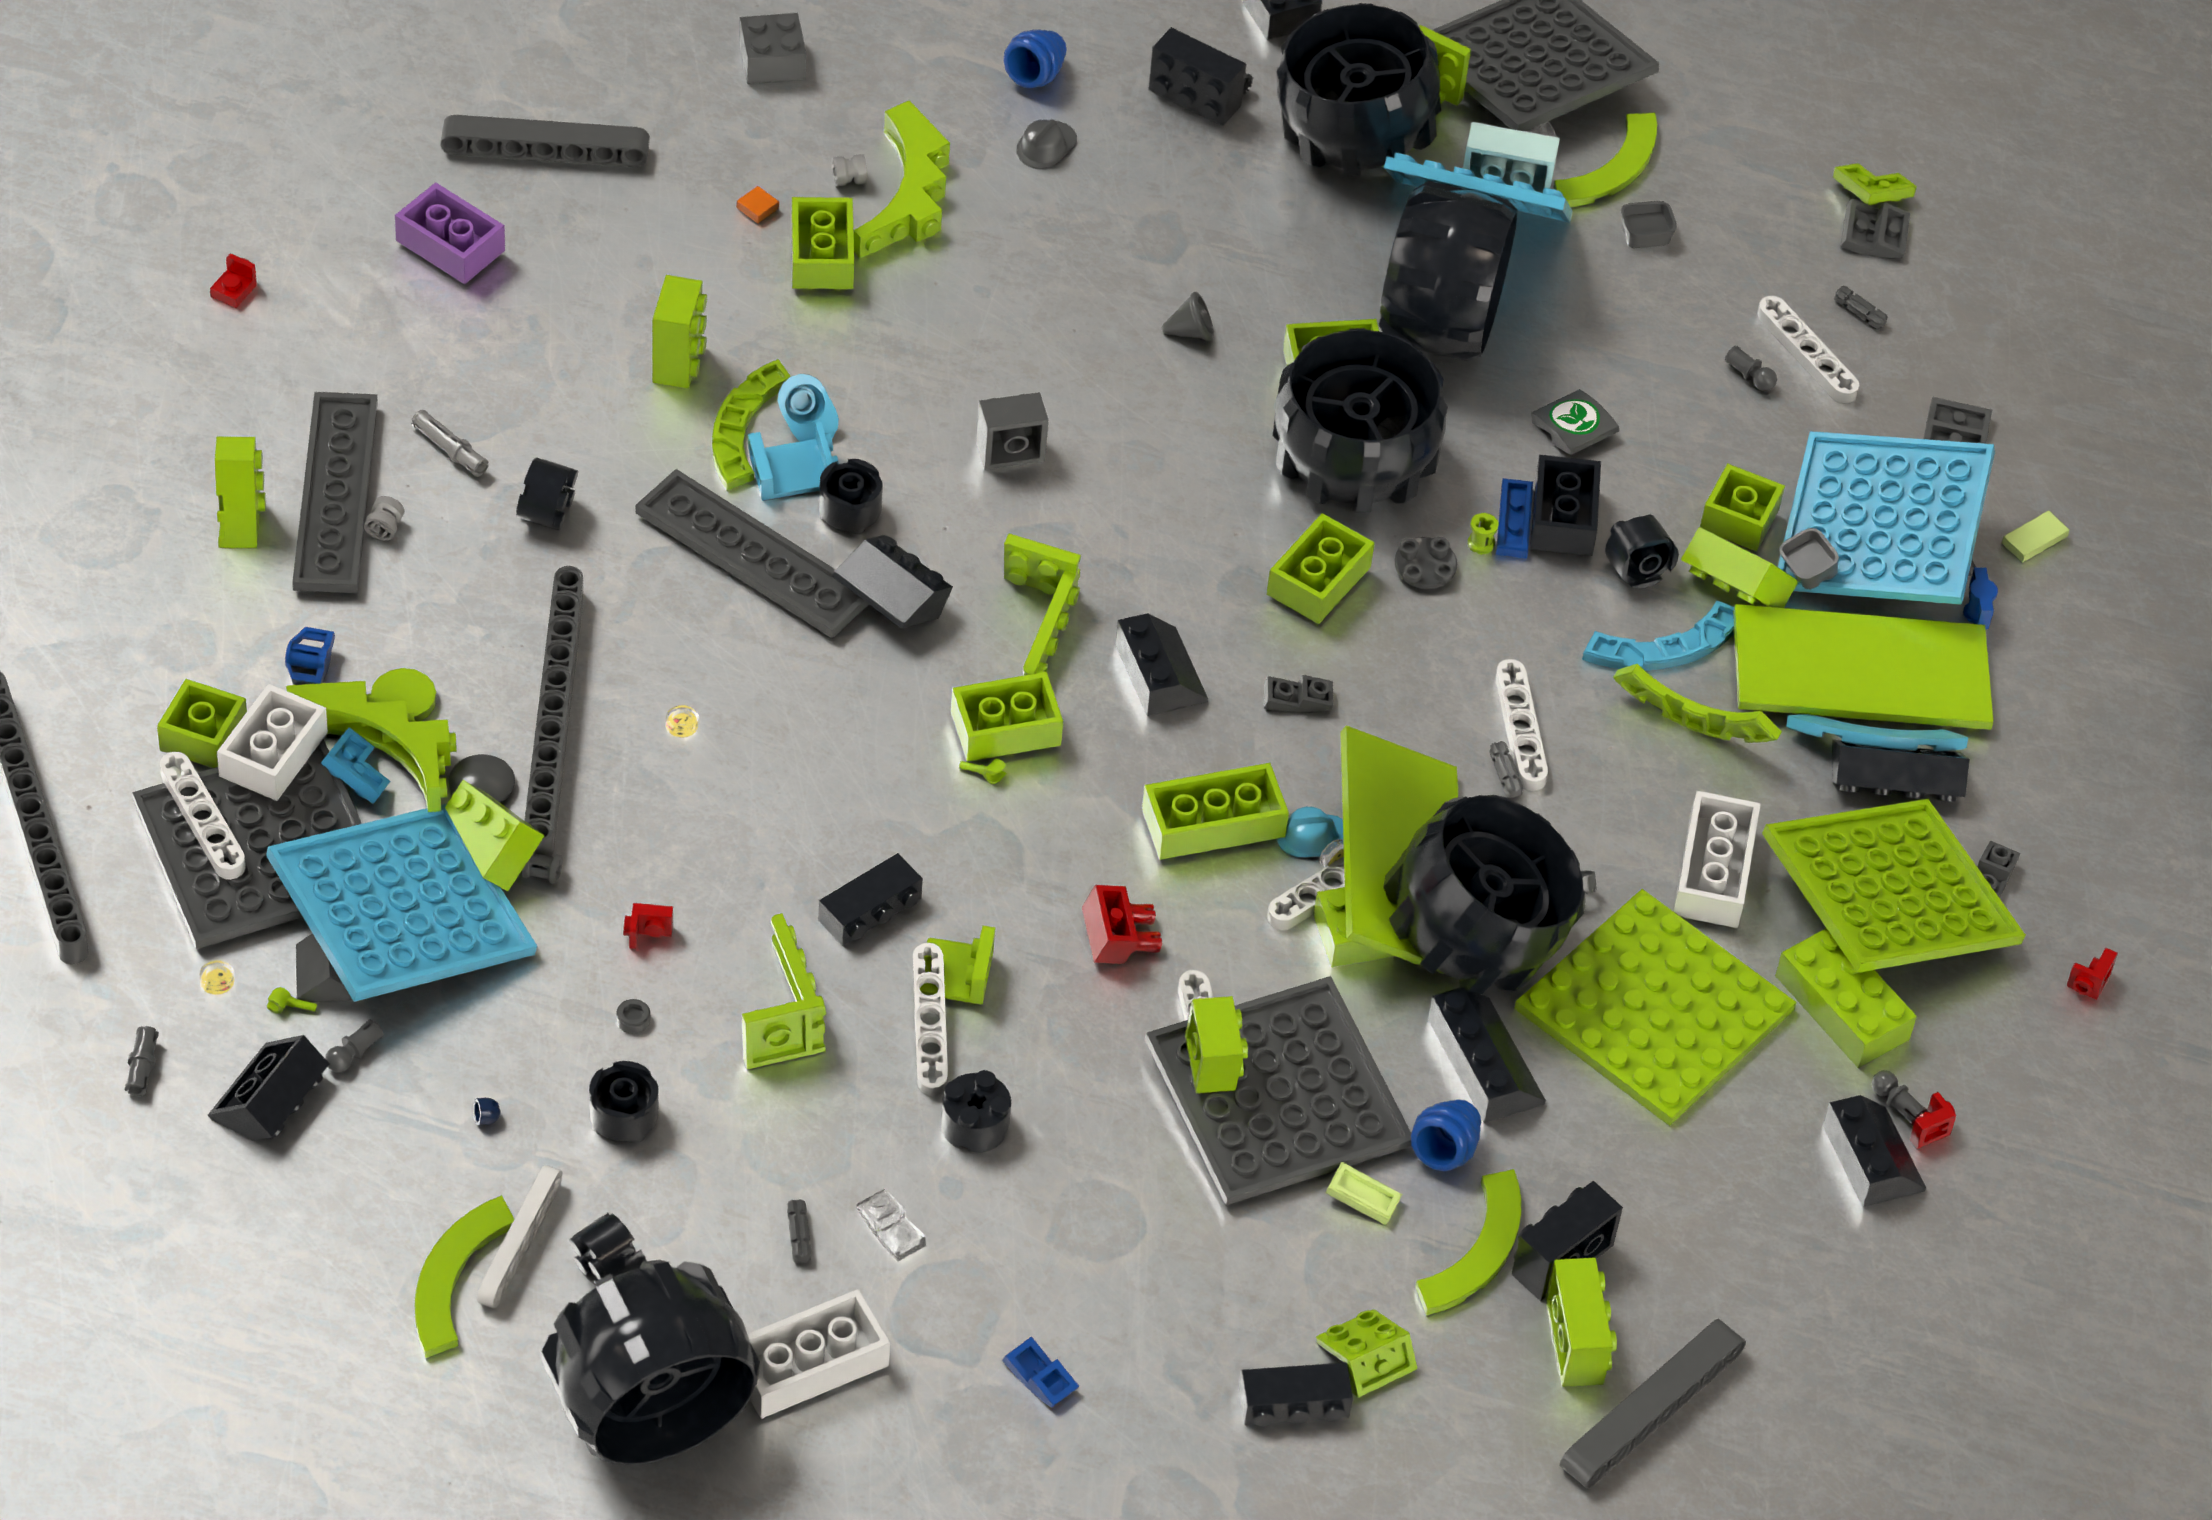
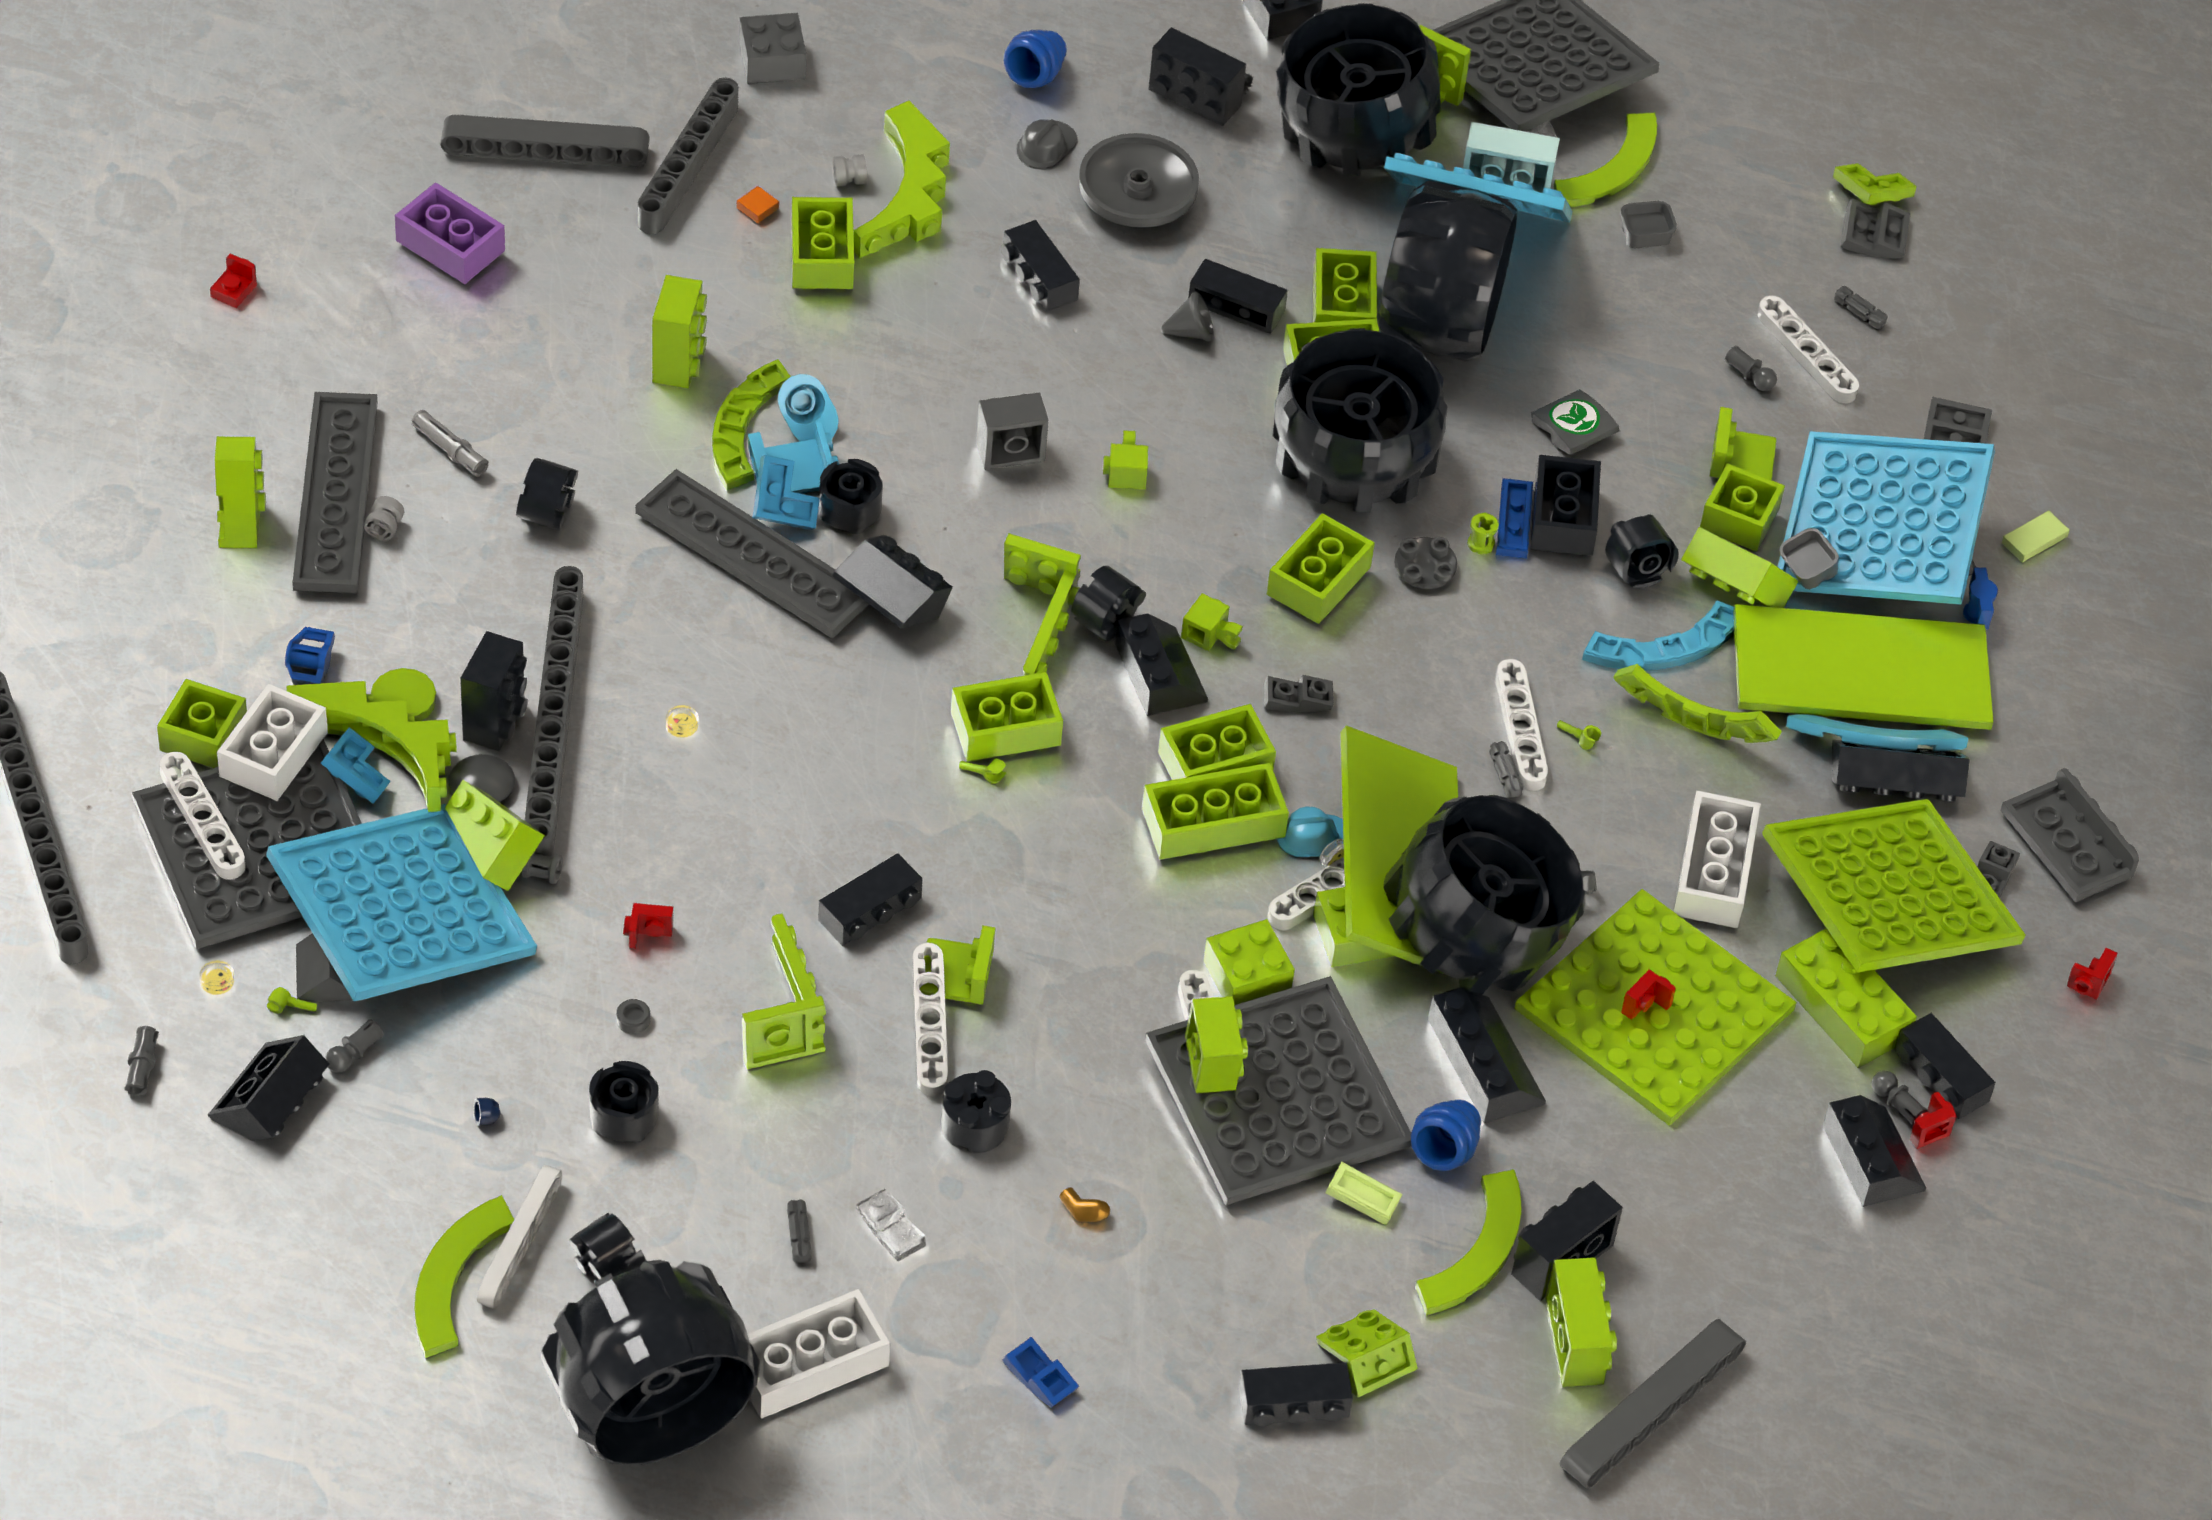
(493, 691): none -> black brick
(687, 155): none -> dark grey beam
(776, 502): none -> dark azure plate
(1040, 265): none -> black brick
(1084, 1209): none -> pearl gold arm
(1106, 602): none -> black brick
(1112, 922): red brick -> none
(1127, 463): none -> lime brick
(1138, 180): none -> dark grey dish
(1209, 622): none -> lime brick
(1215, 743): none -> lime brick
(1239, 295): none -> black brick
(1248, 962): none -> lime brick
(1344, 285): none -> lime brick
(1586, 737): none -> lime hand
(1645, 991): none -> red bracket
(1741, 449): none -> lime bracket
(1944, 1065): none -> black brick
(2072, 836): none -> dark grey bracket

